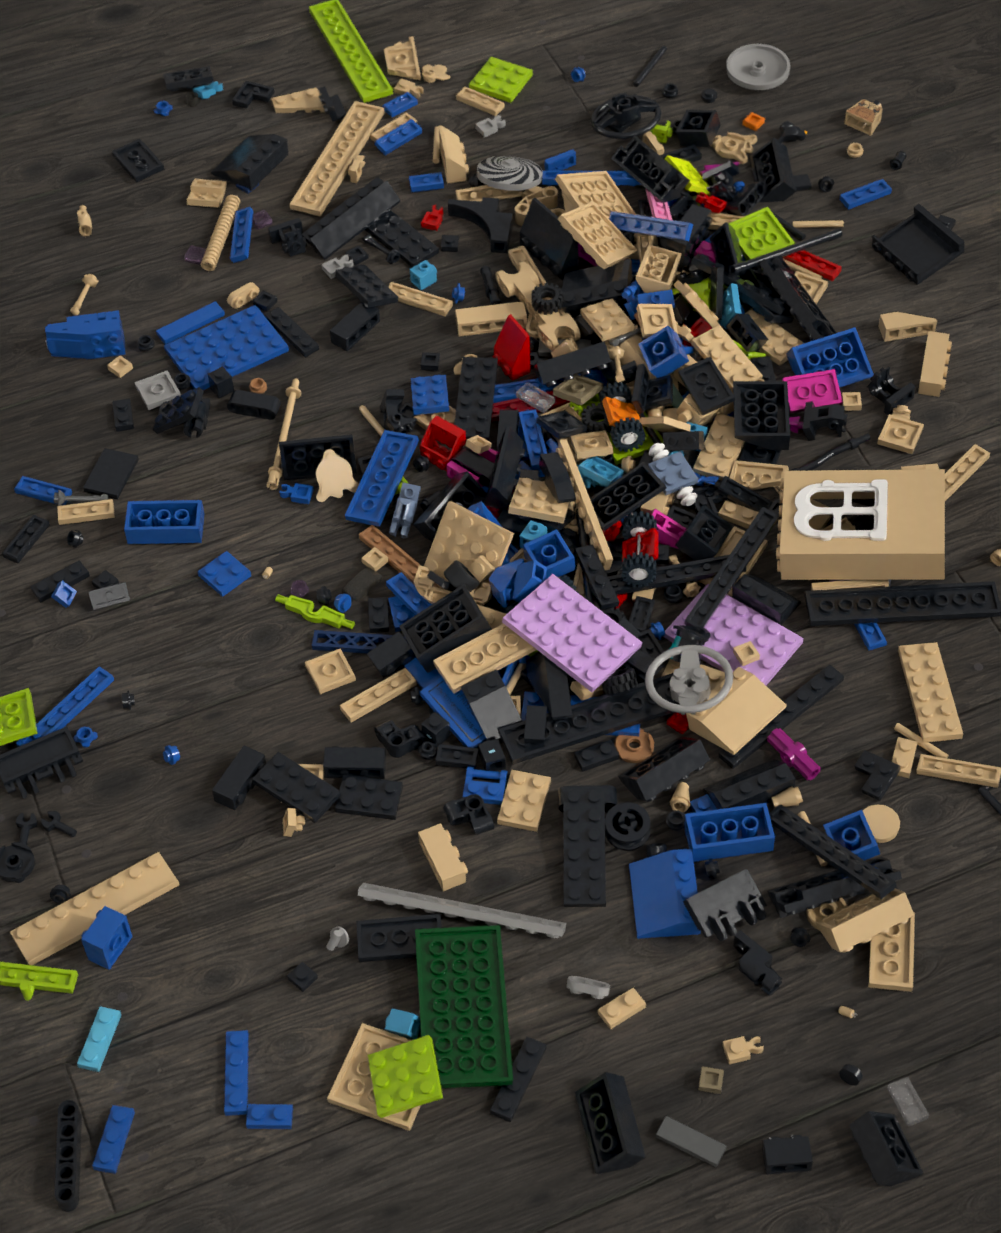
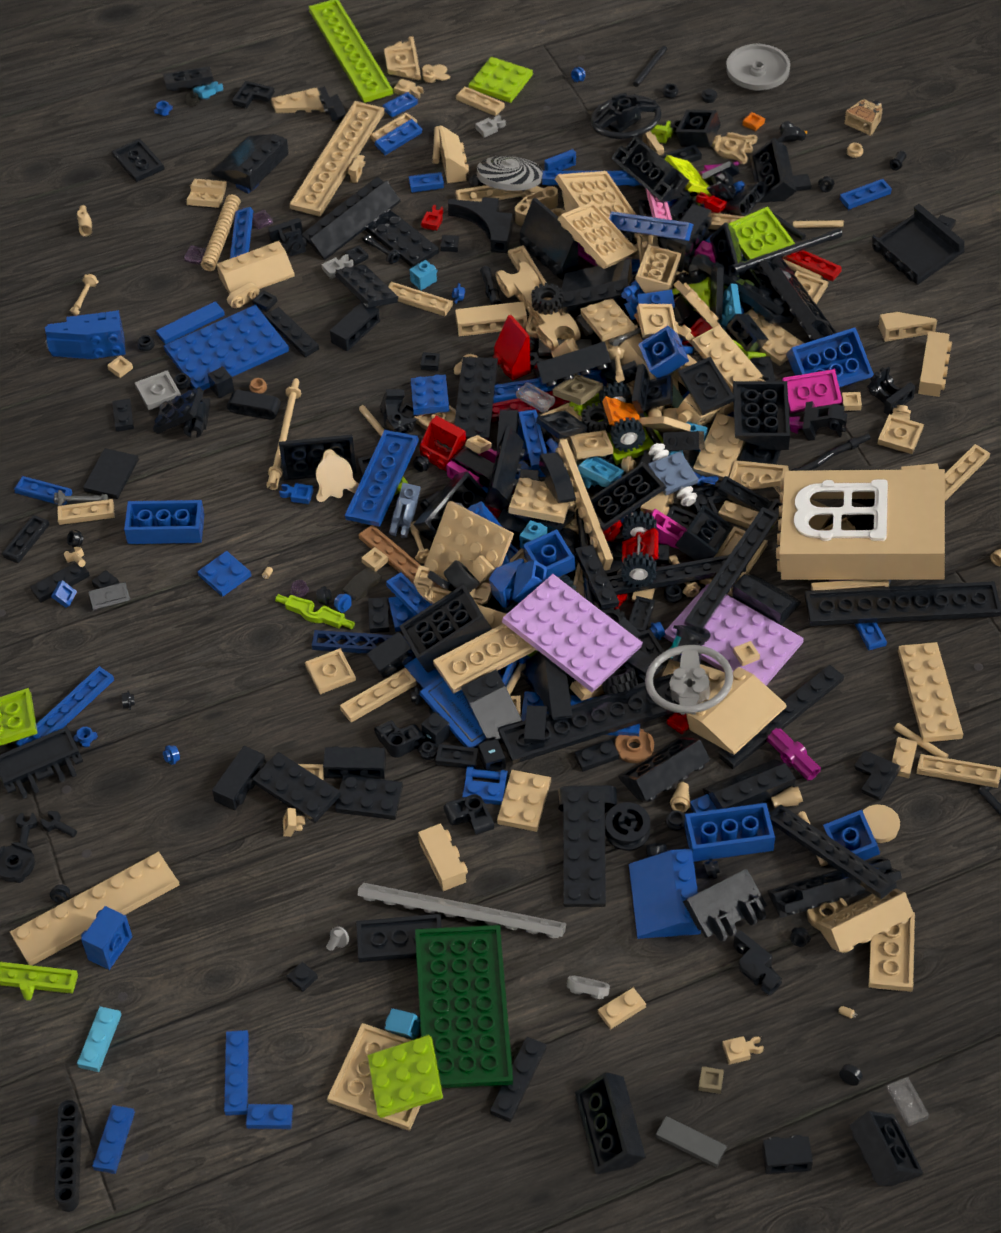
(75, 556): none -> tan bar
(260, 266): none -> tan slope
(422, 553): none -> tan piece

